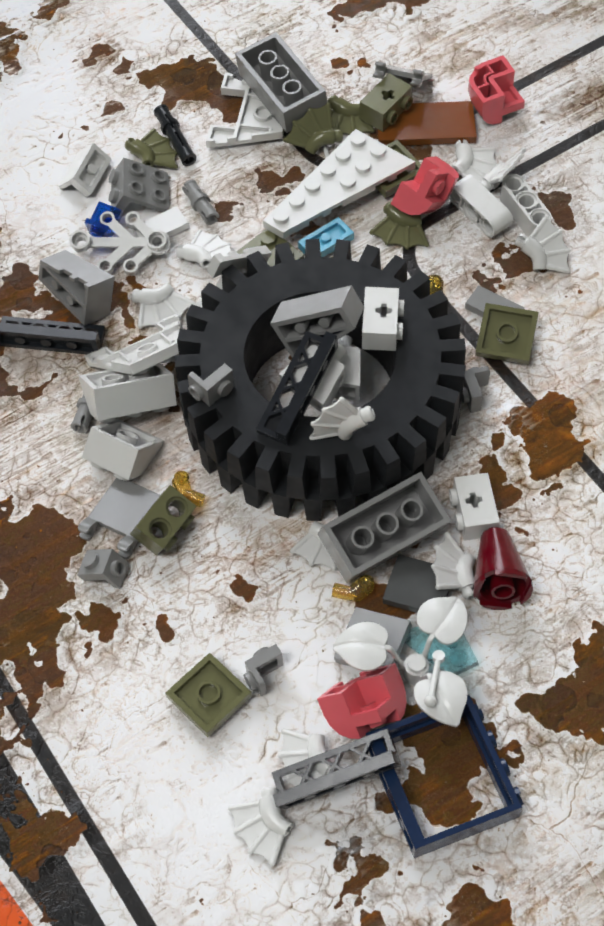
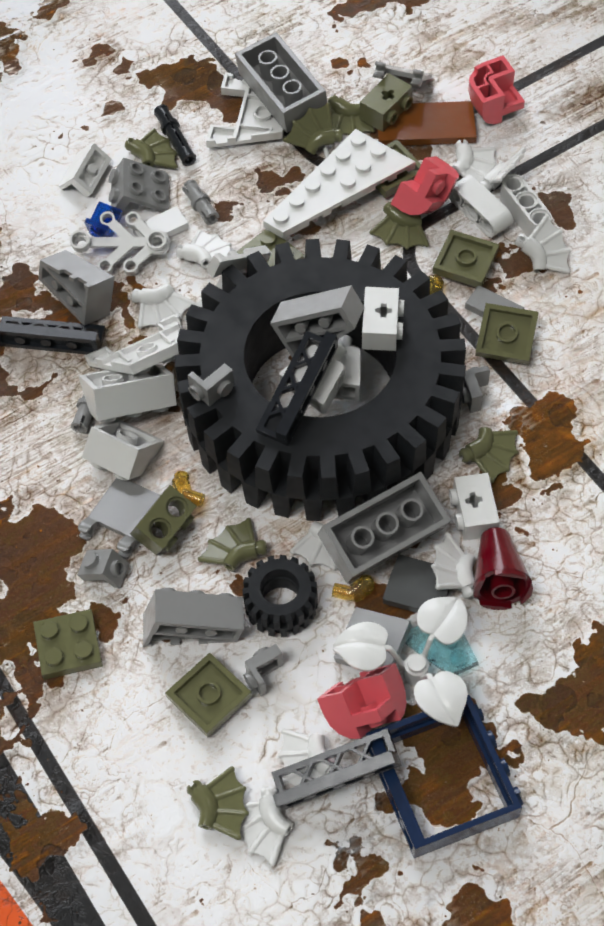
(67, 644): none -> olive plate
(192, 615): none -> light grey wedge
(220, 803): none -> olive arm
(234, 546): none -> olive arm
(280, 574): none -> black tyre
(328, 235): medium azure plate -> none
(341, 420): white arm -> none
(438, 658): white hinge -> none
(465, 258): none -> olive plate
(491, 451): none -> olive arm

